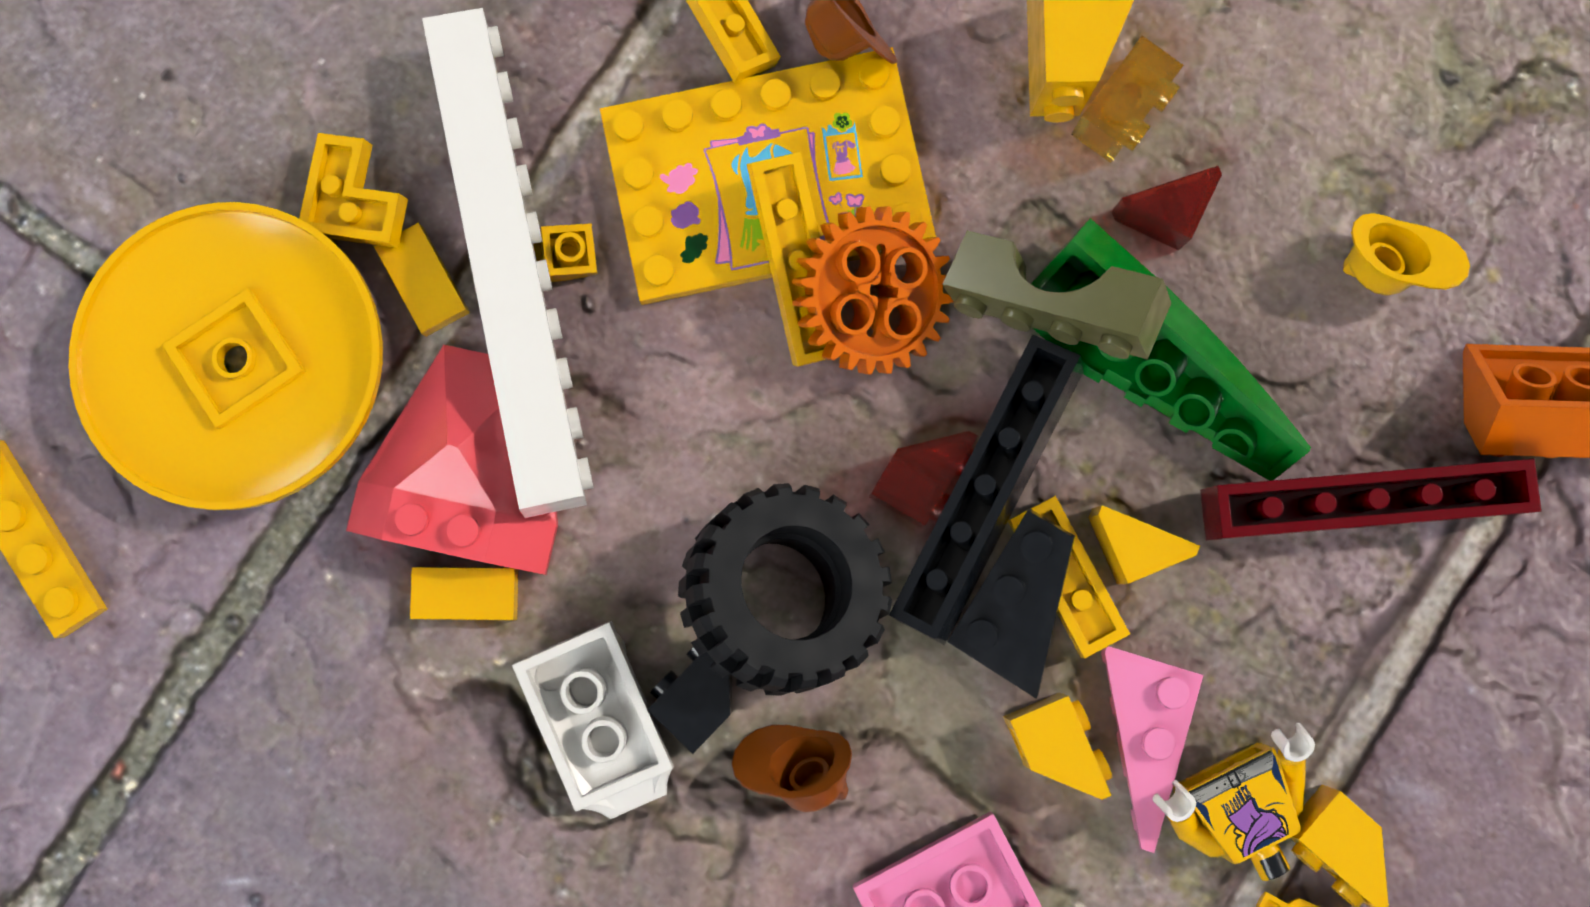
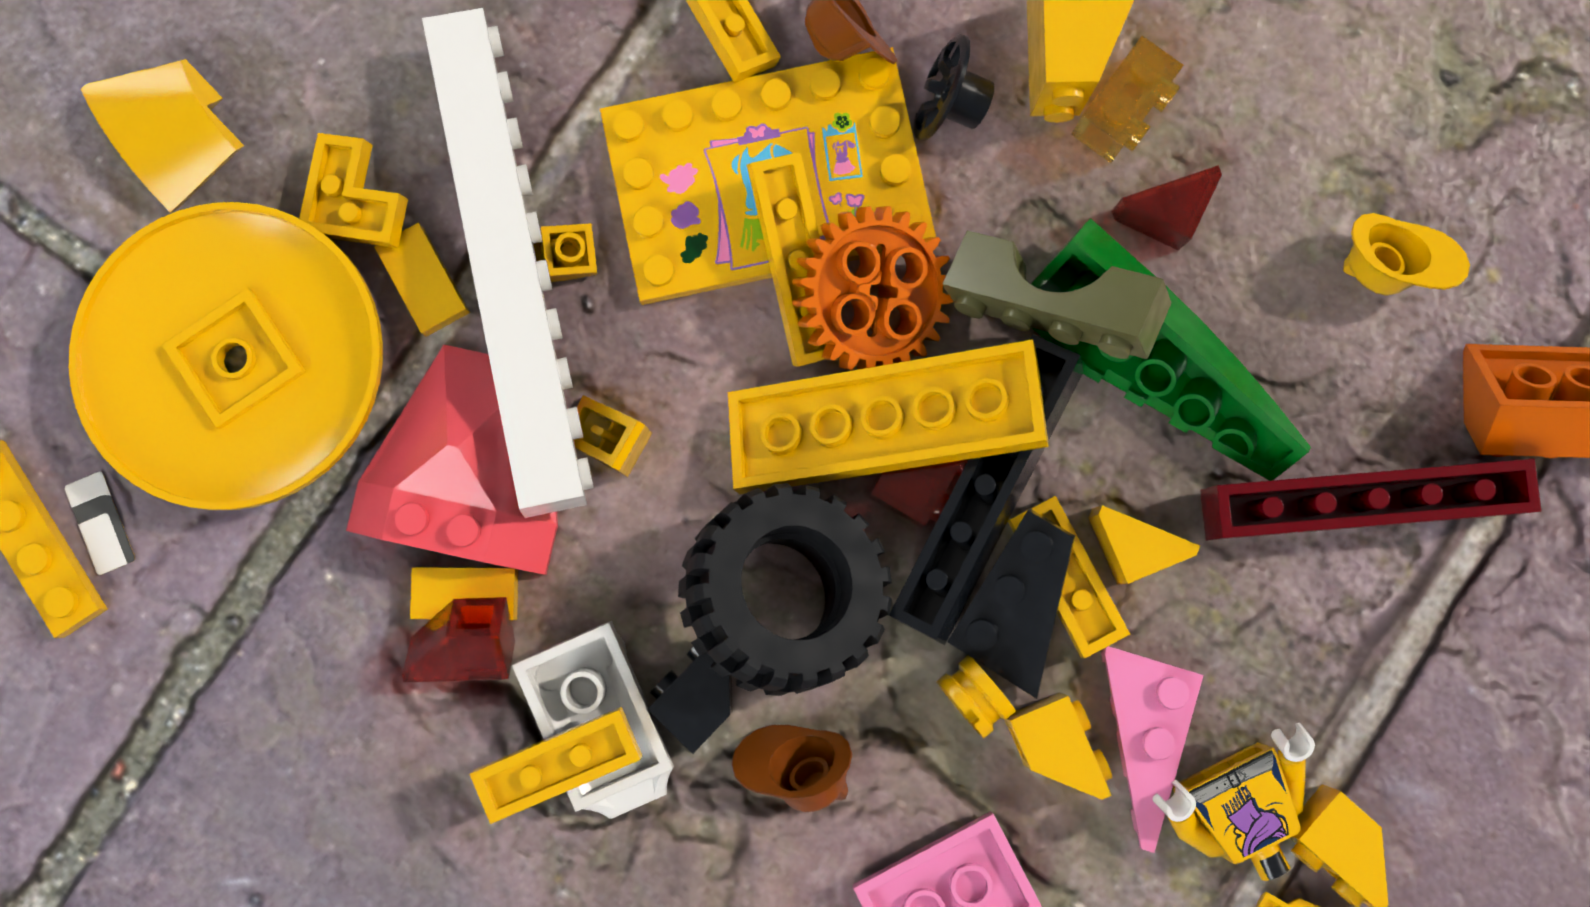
(99, 523): none -> white sticker
(164, 128): none -> yellow slope
(463, 643): none -> clear red slope
(556, 765): none -> yellow plate
(610, 435): none -> yellow slope
(888, 418): none -> yellow plate
(959, 94): none -> black wheel
(976, 696): none -> yellow wheel

